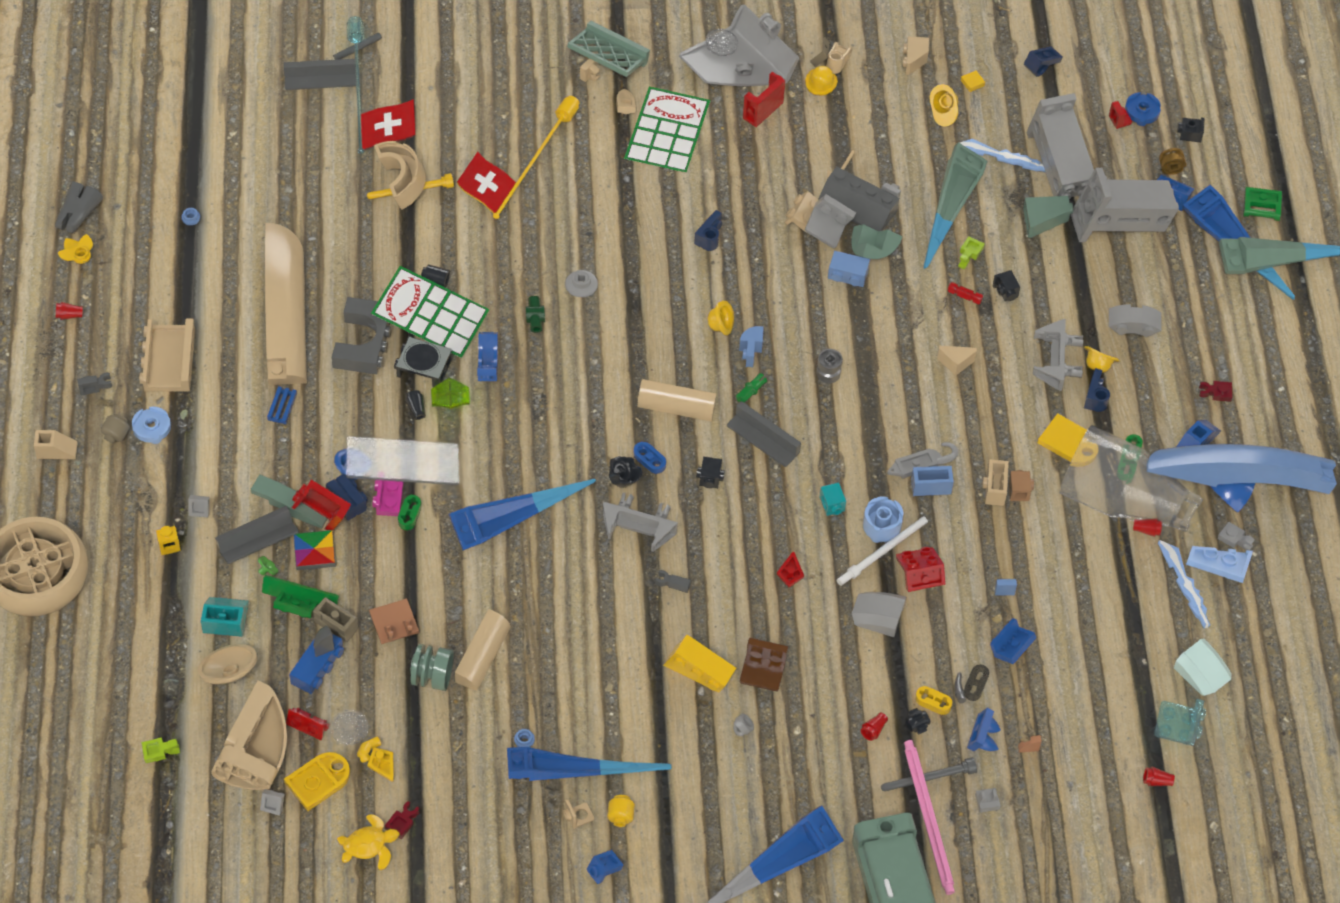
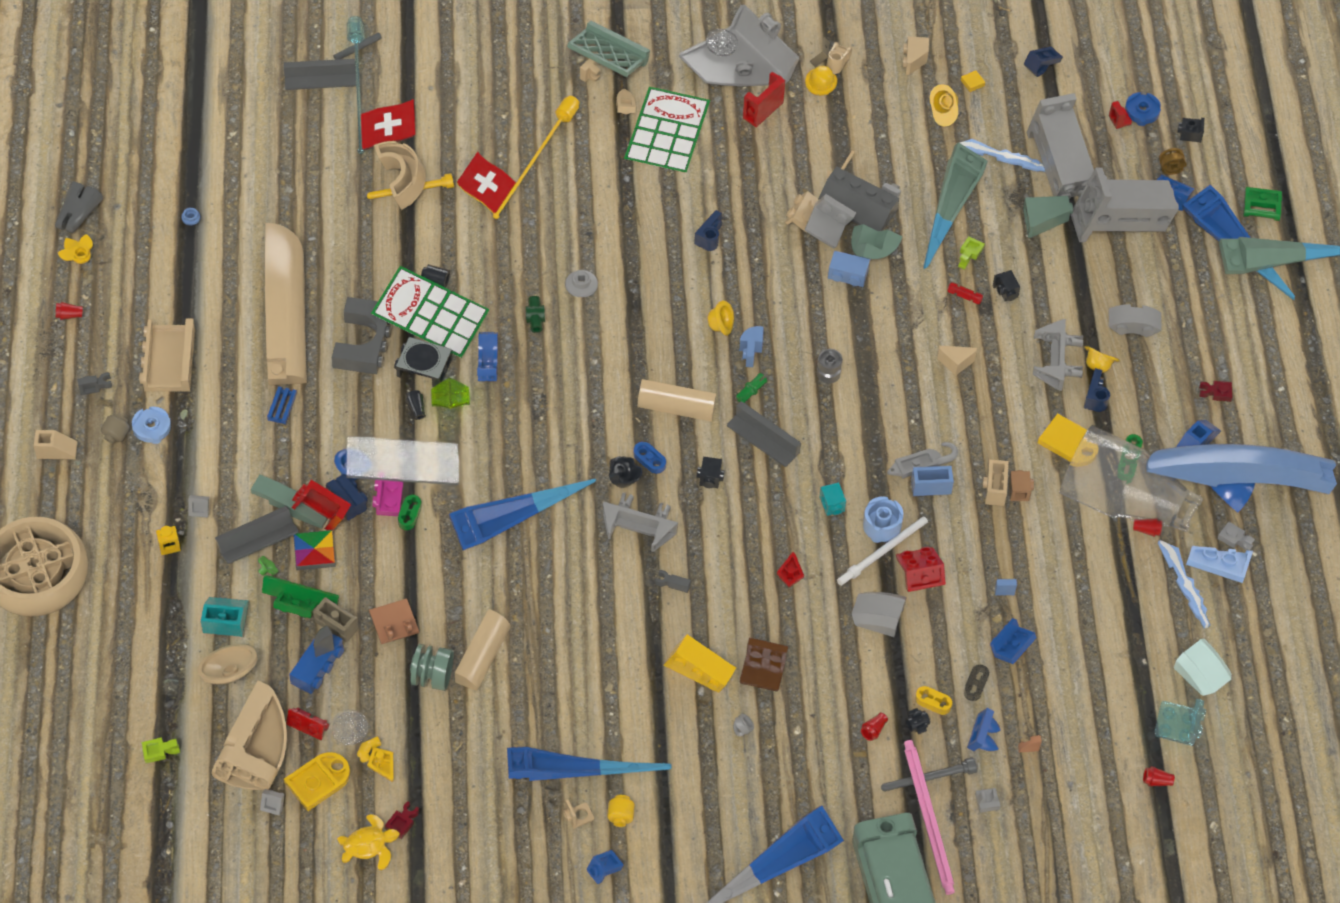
(524, 733): medium blue plate -> none
(959, 693): flat silver helmet -> none

